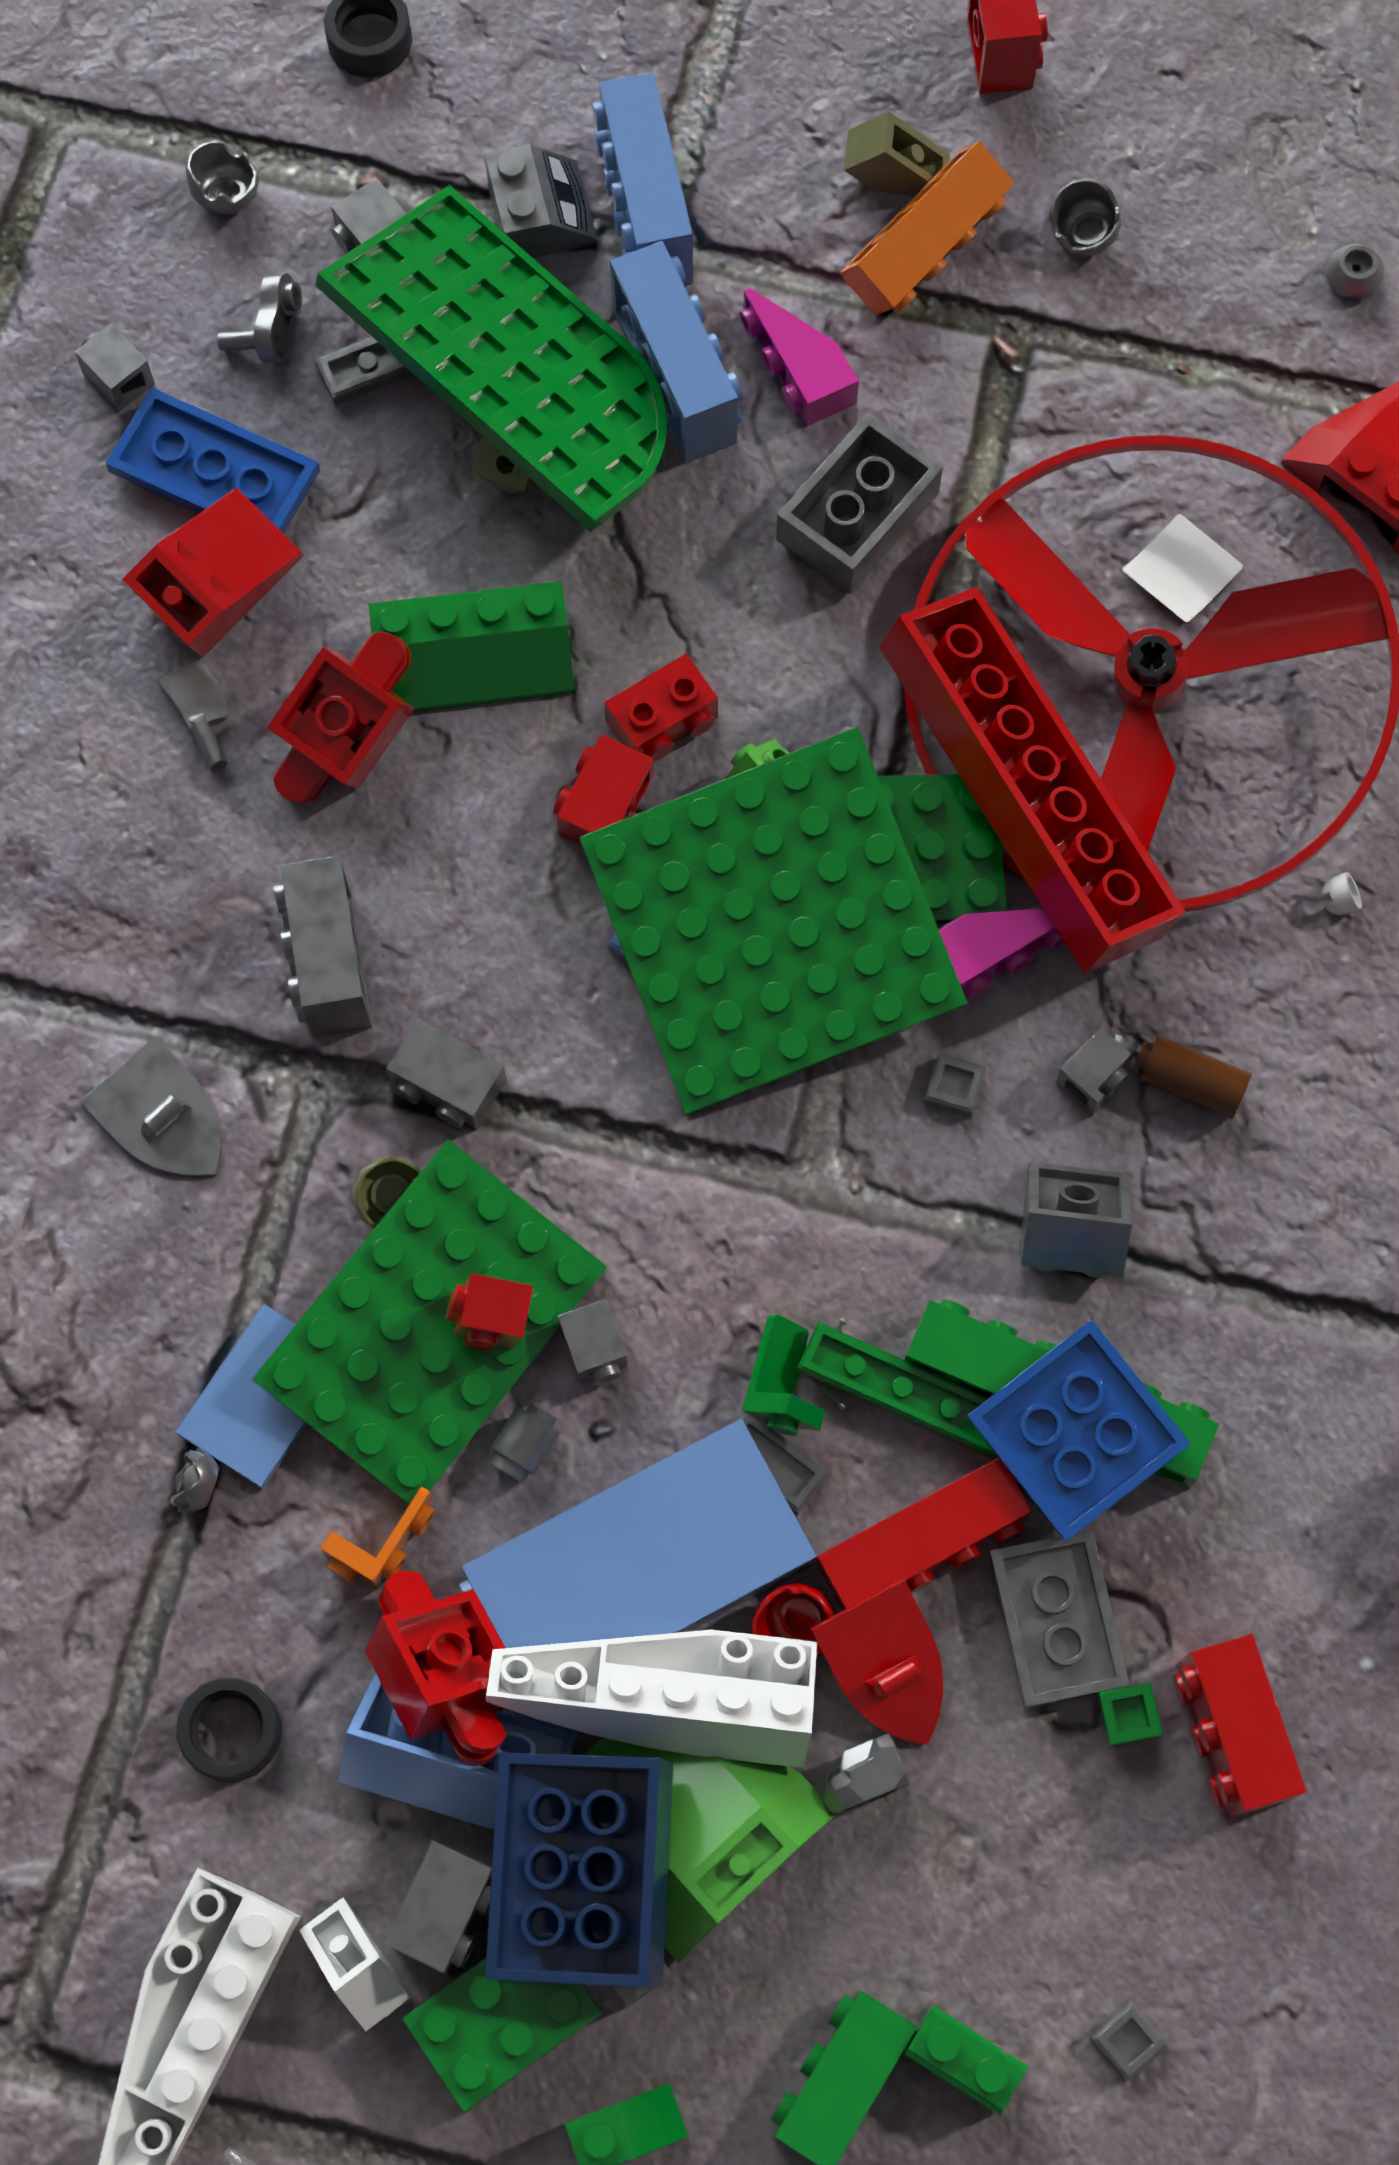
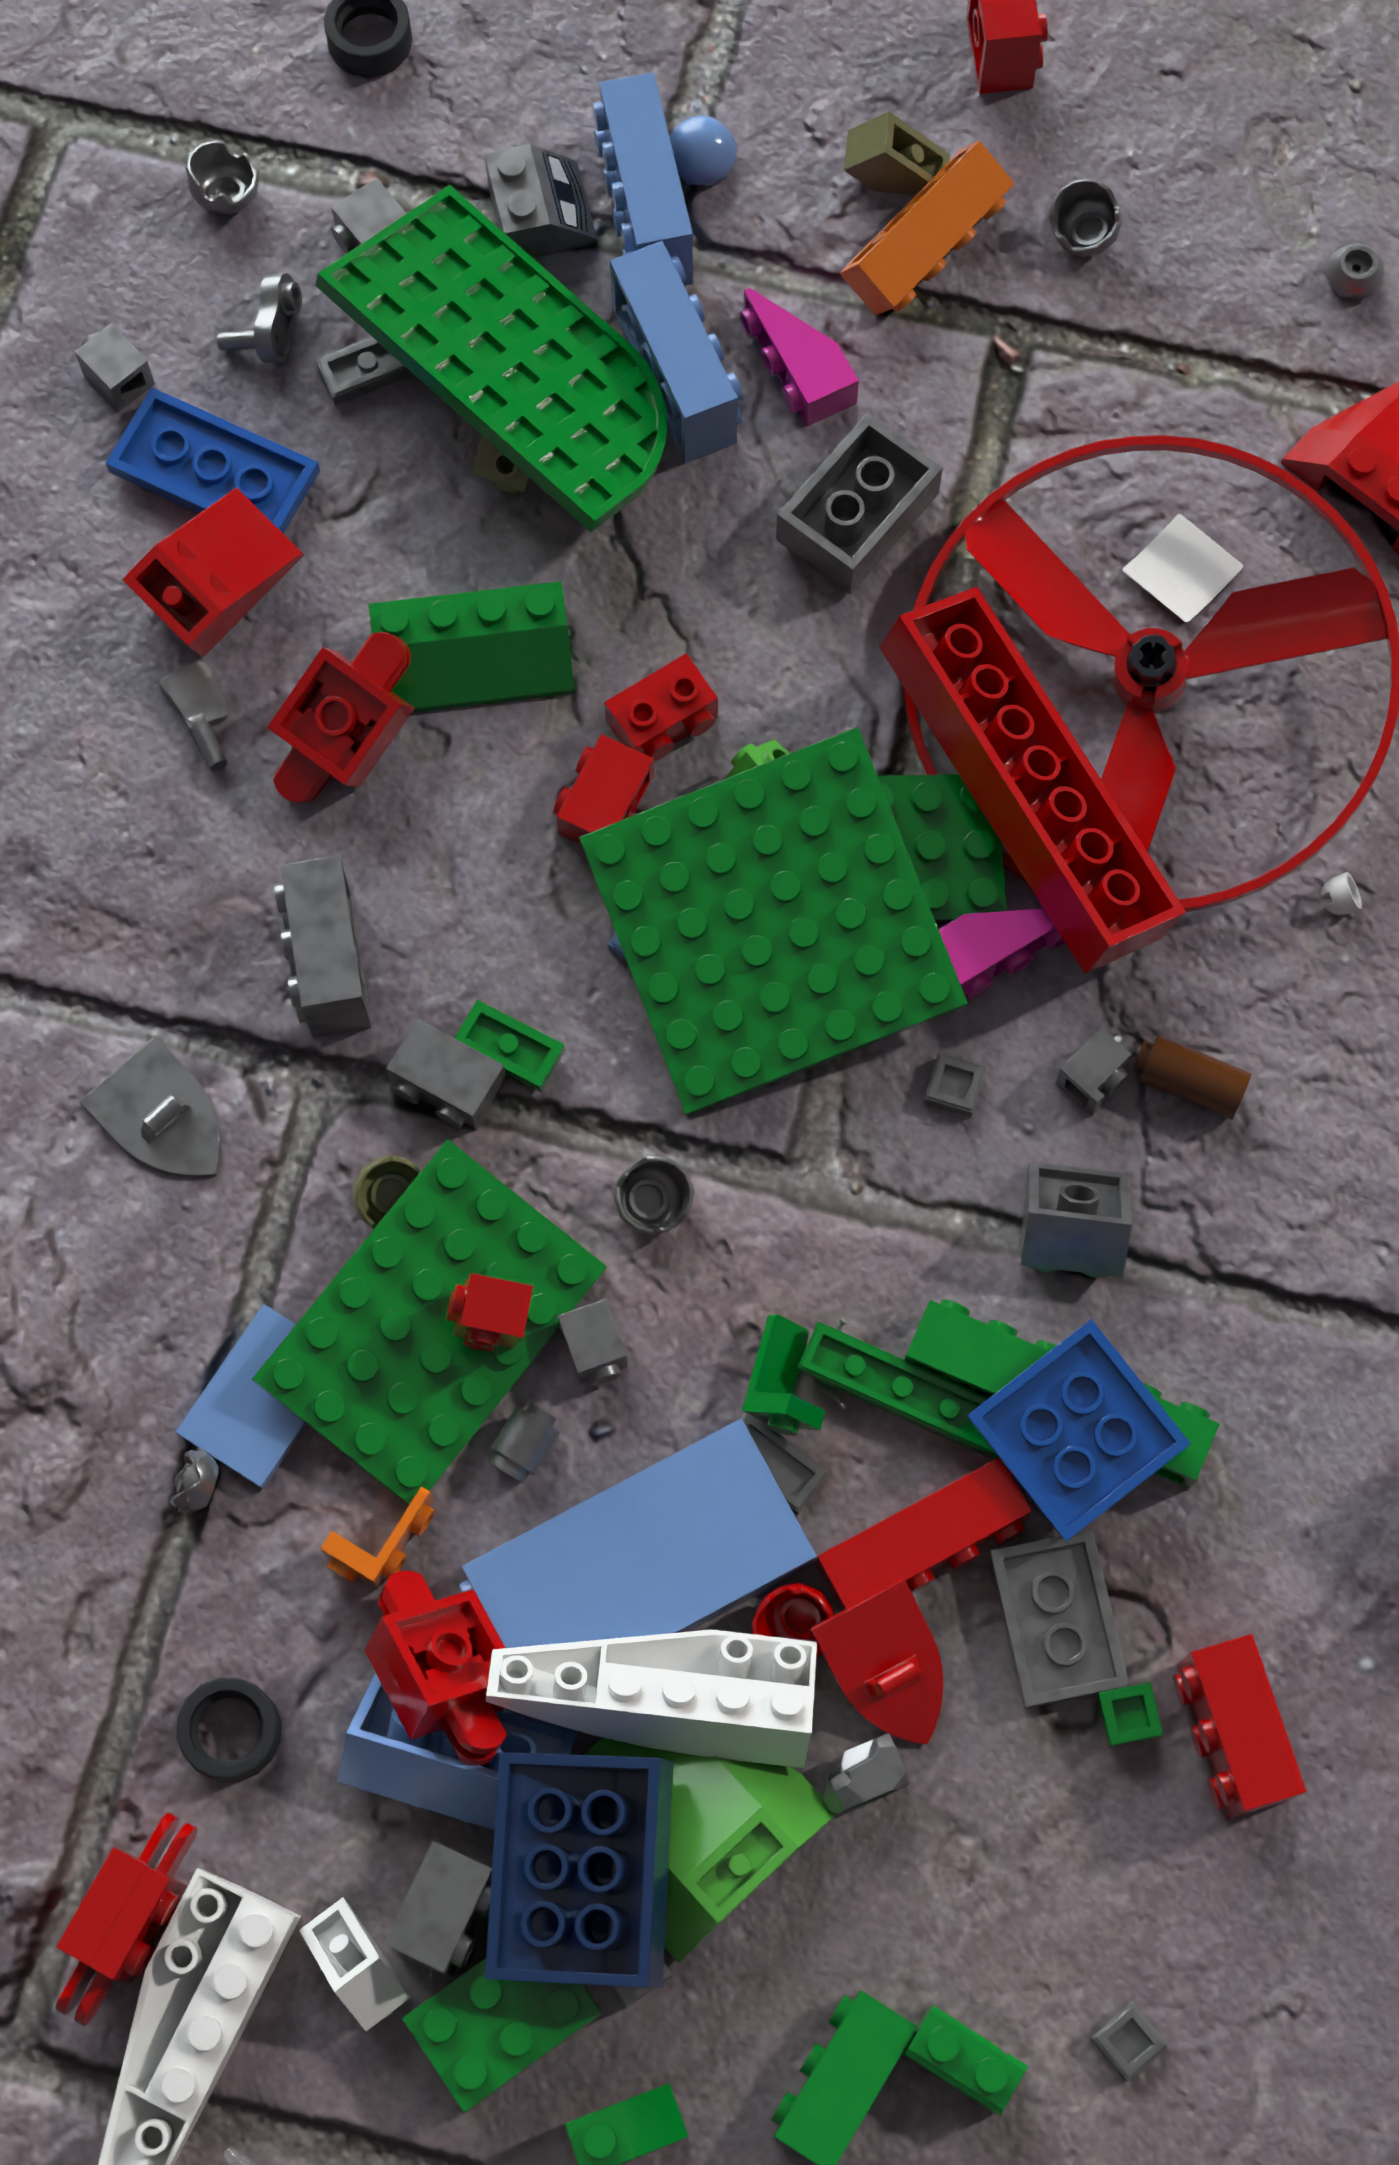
(123, 1917): none -> red brick
(520, 1048): none -> green plate
(654, 1195): none -> flat silver hair
(703, 150): none -> medium blue hair

